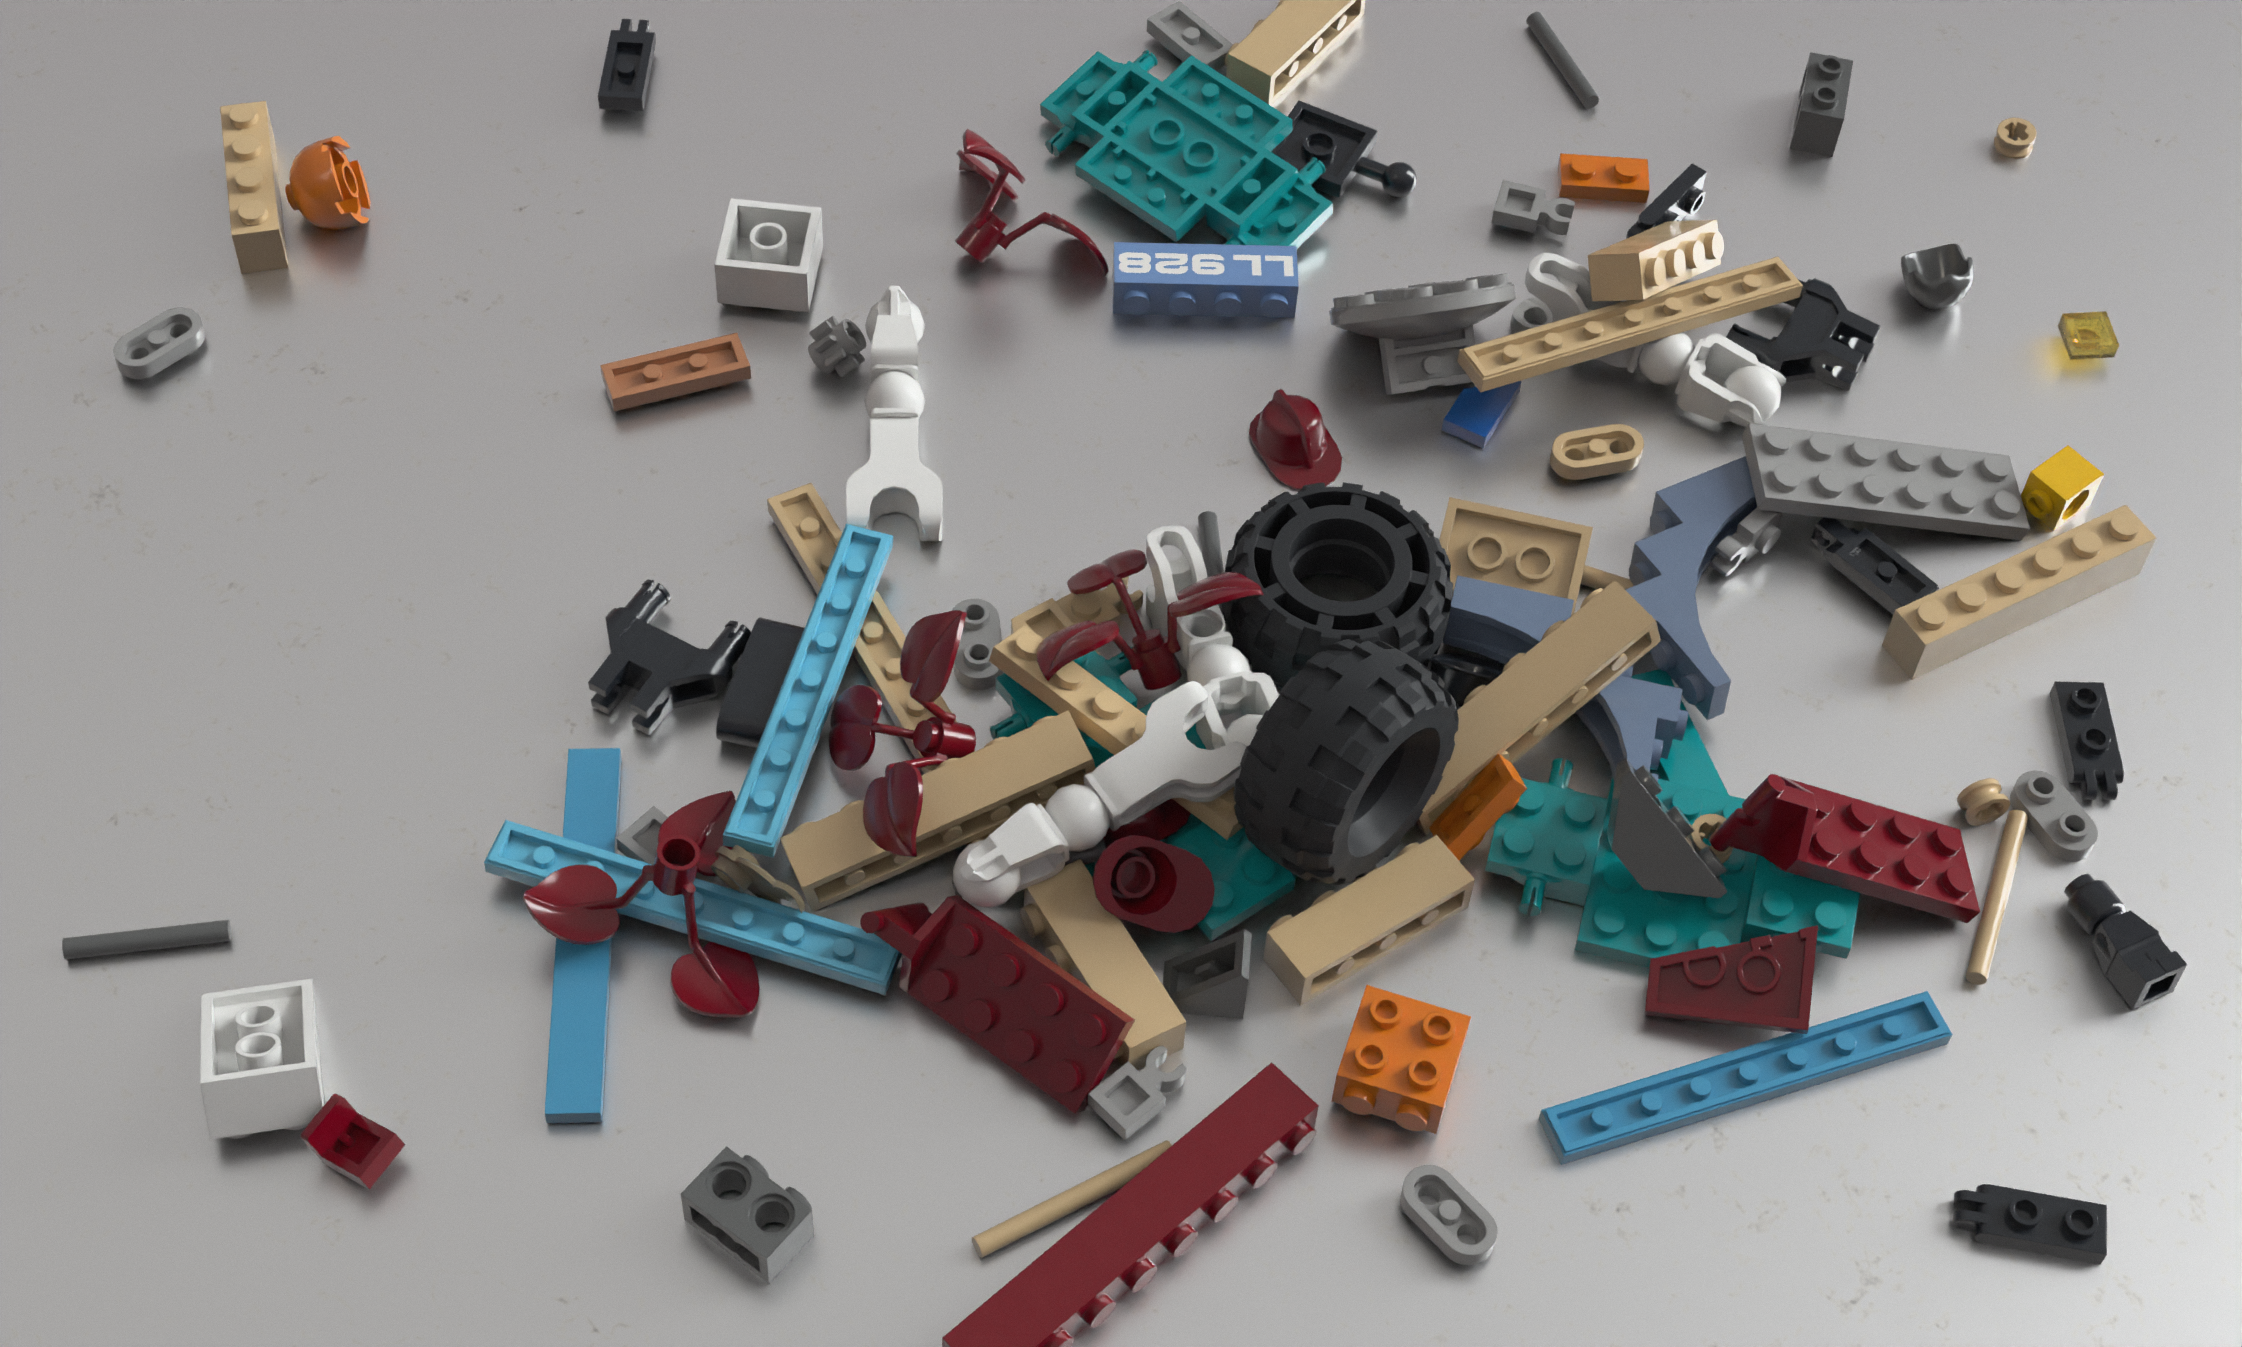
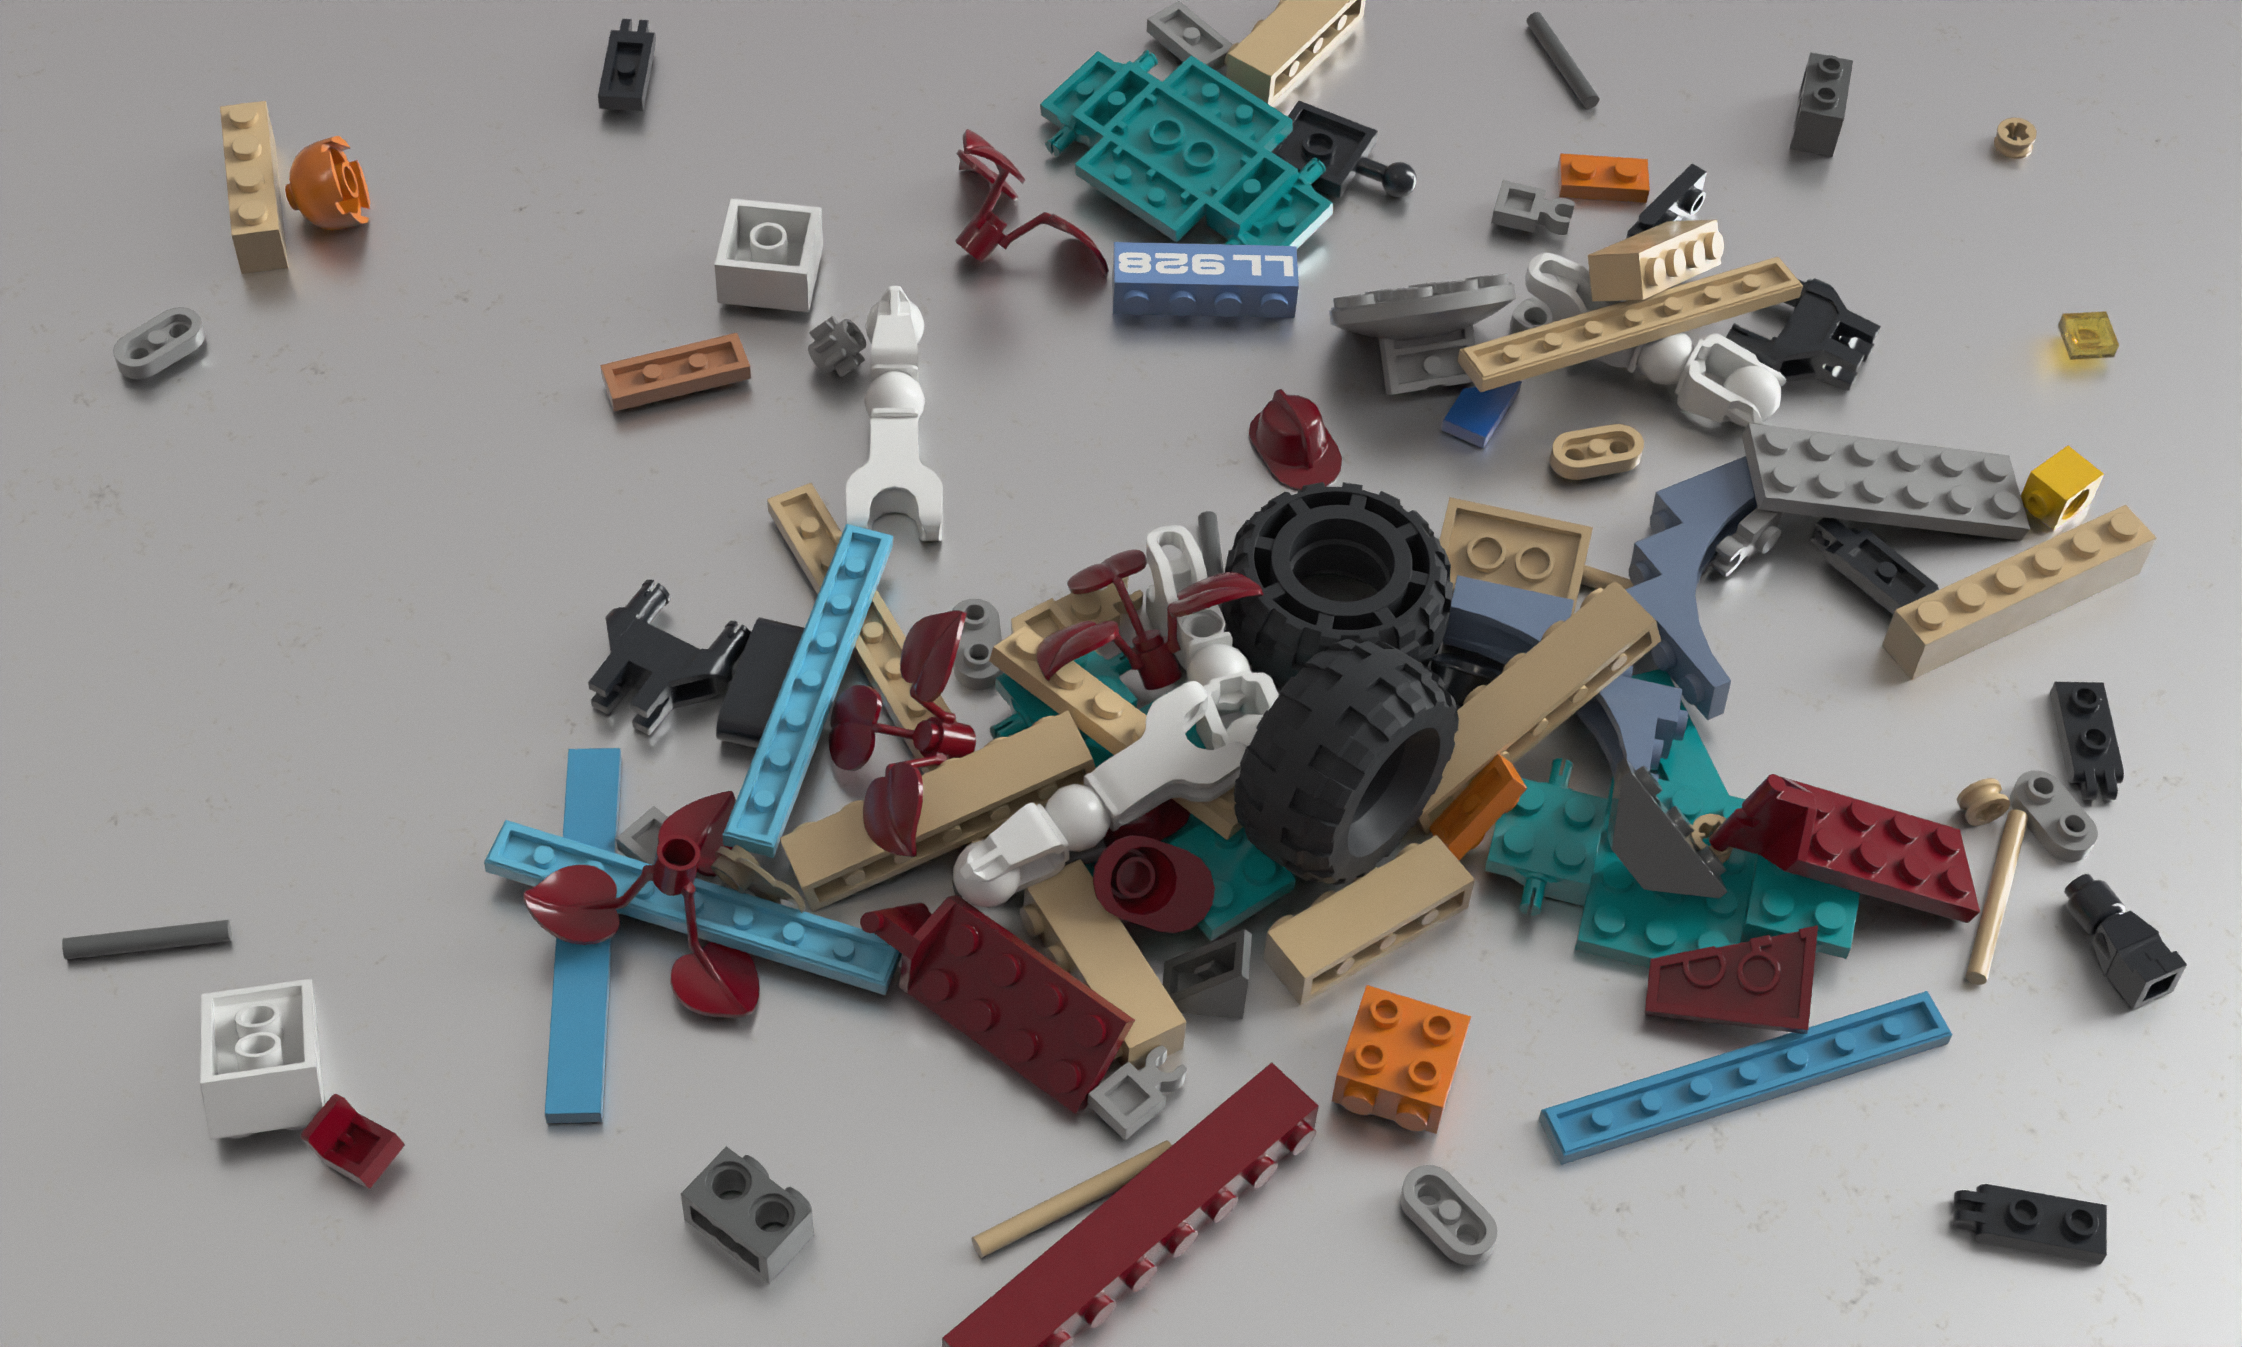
(1938, 276): dark grey hair -> none

